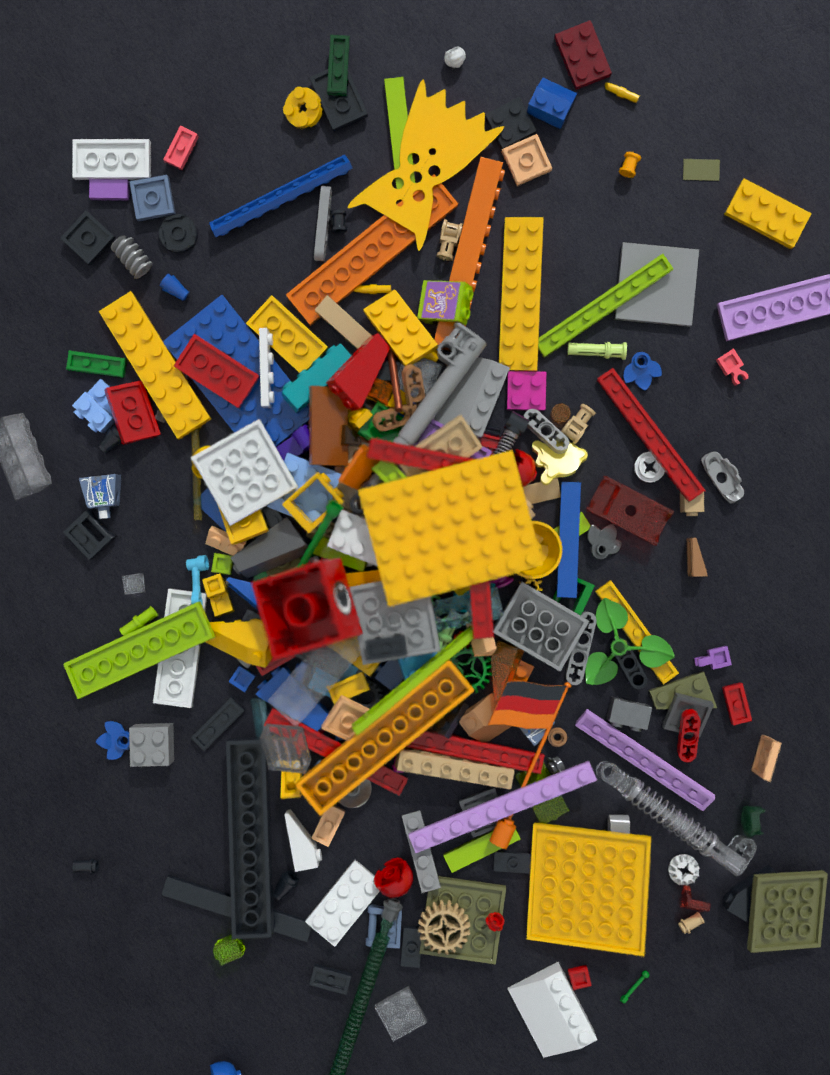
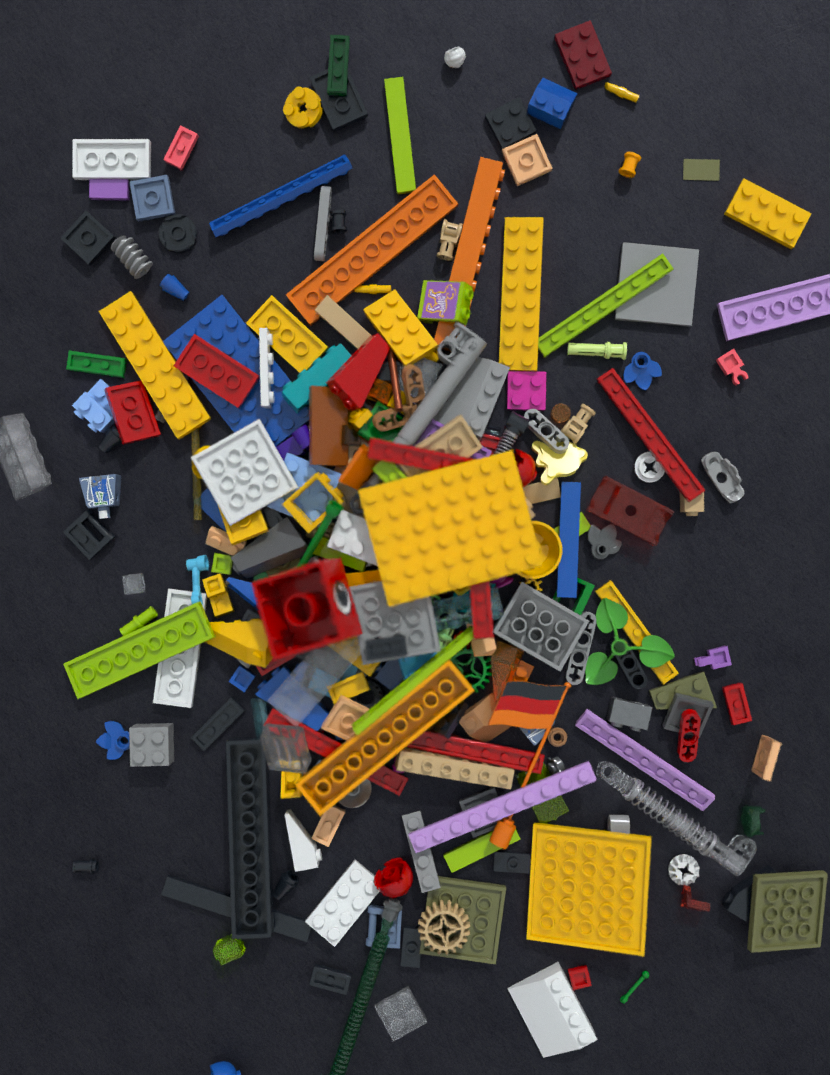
(427, 127): yellow piece -> none
(495, 921): red plate -> none
(691, 923): tan pin -> none
(695, 562): medium nougat slope -> none

